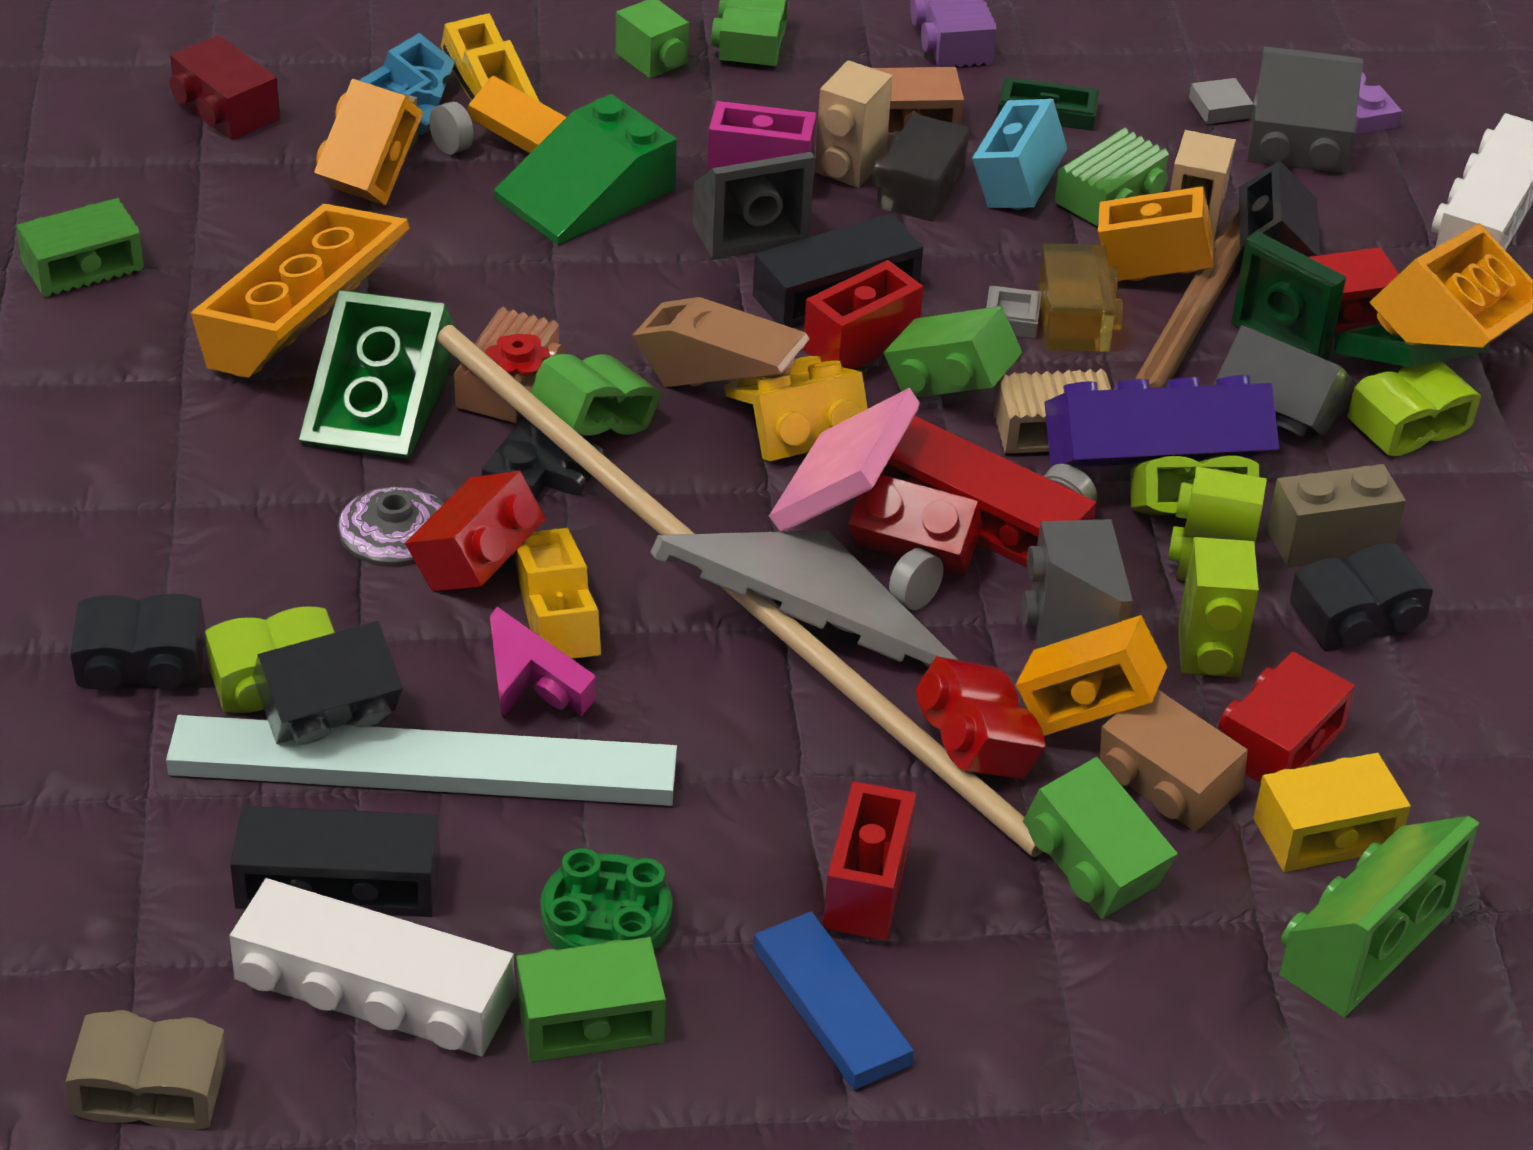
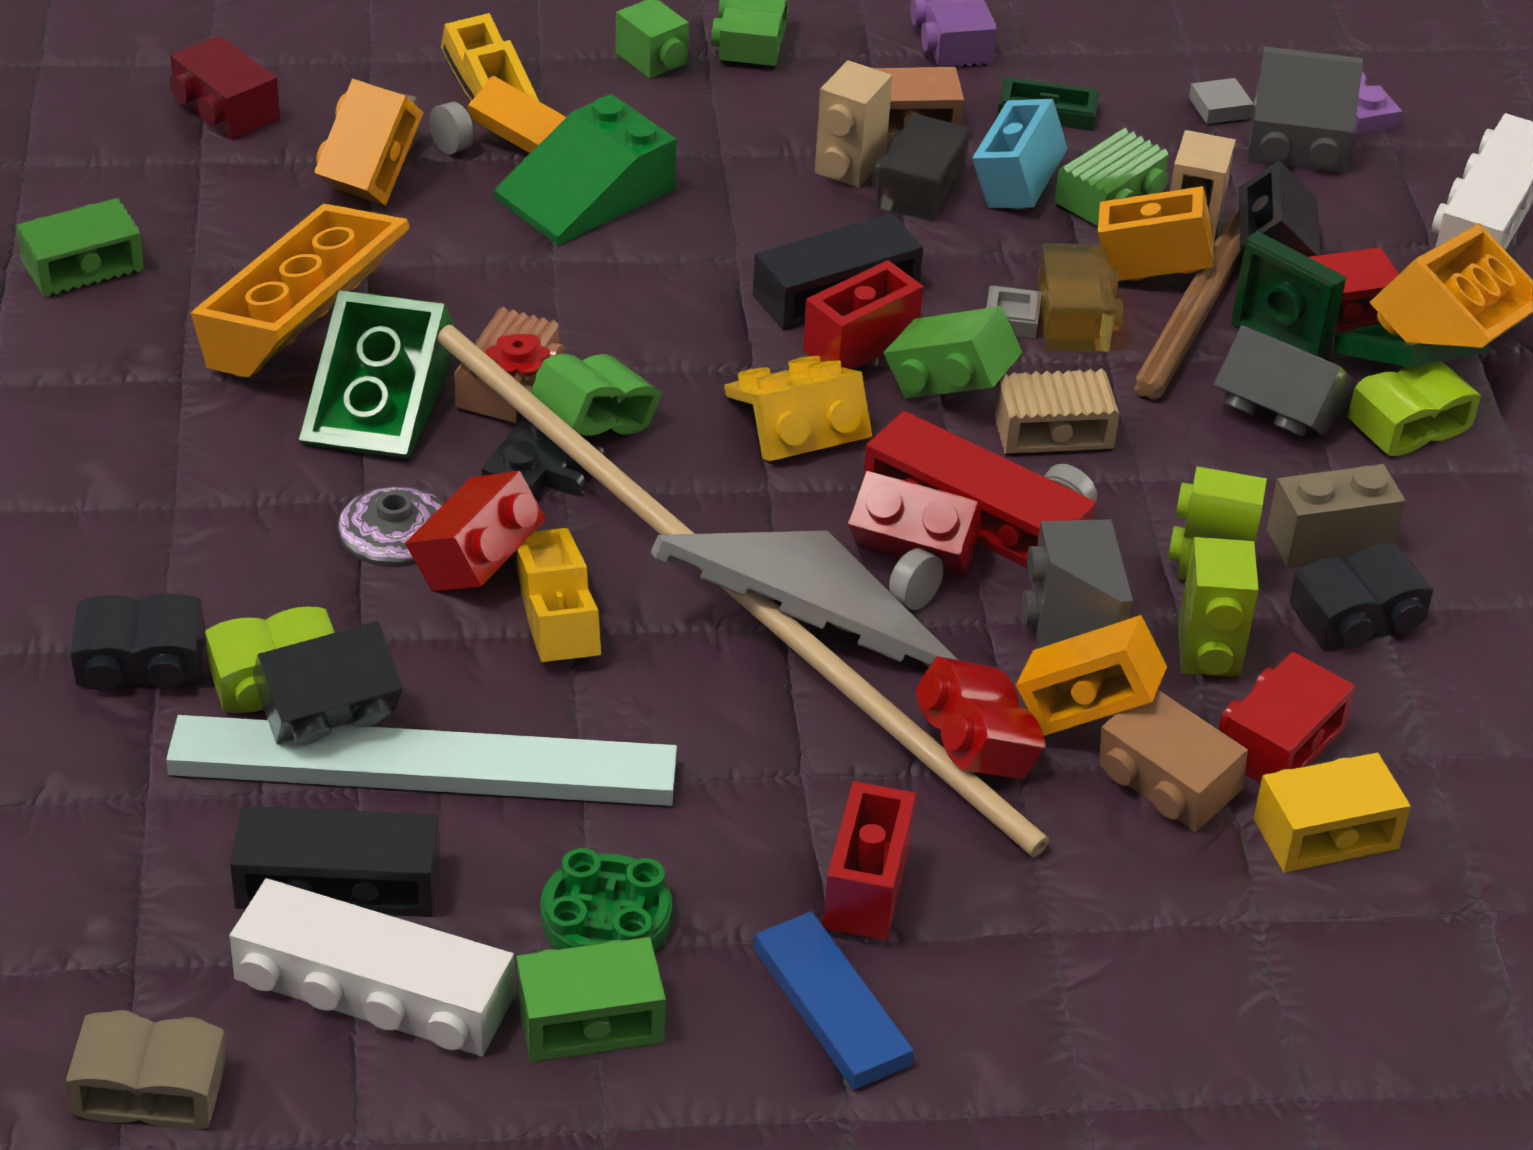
(415, 70): dark azure slope -> none
(529, 659): dark pink slope -> none
(710, 342): medium nougat slope -> none
(754, 205): dark grey slope -> none
(757, 133): dark pink brick -> none
(845, 461): bright pink tile -> none
(1099, 837): bright green brick -> none
(1151, 423): dark purple brick -> none
(1158, 481): lime brick -> none
(1377, 912): bright green slope -> none

